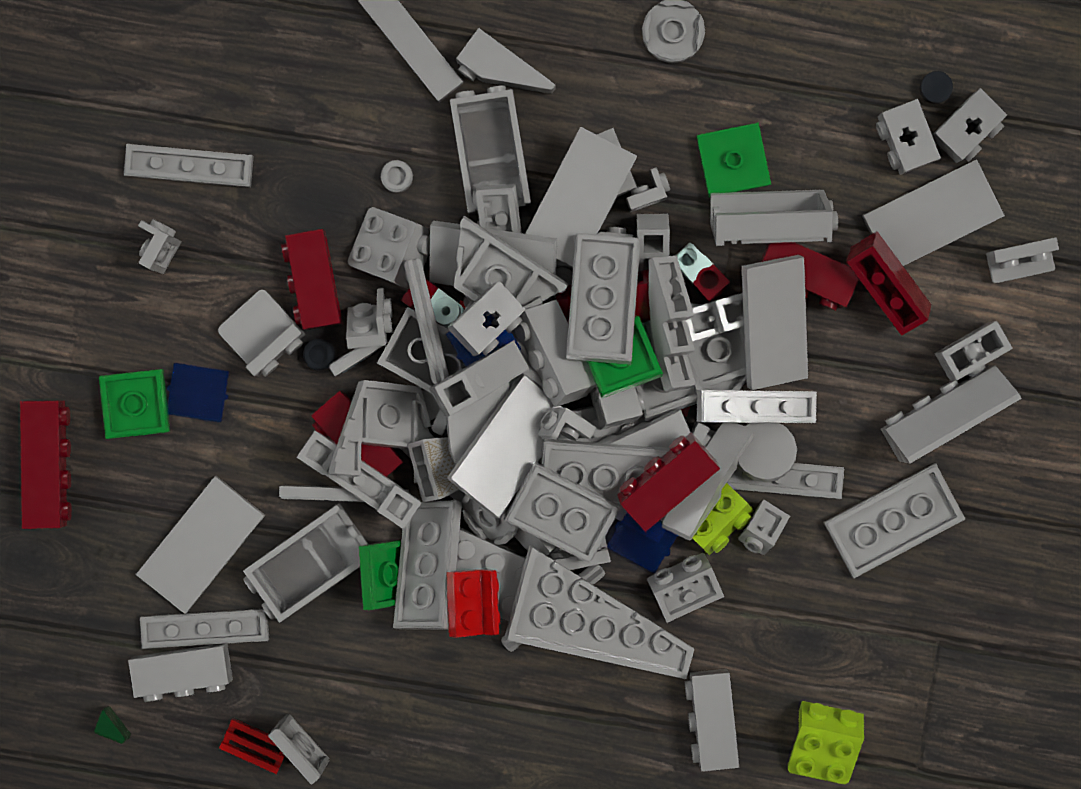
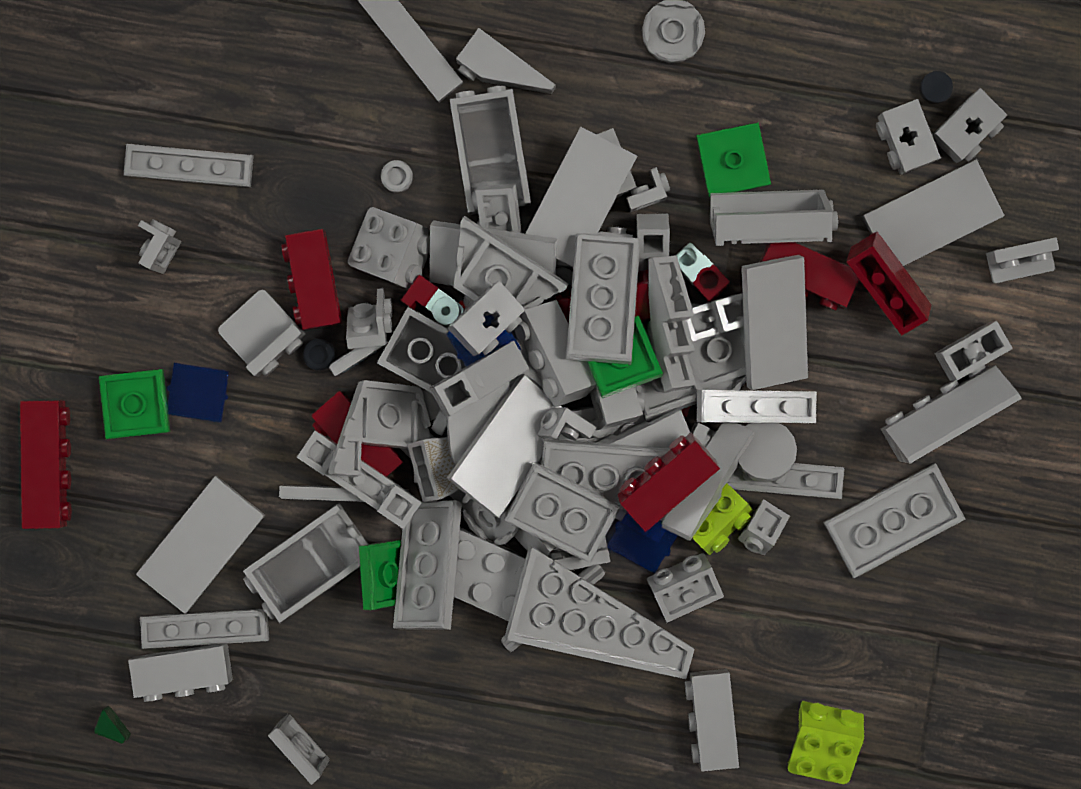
(230, 735): red tile -> none
(426, 320): light grey axle -> none
(473, 602): red bracket -> none

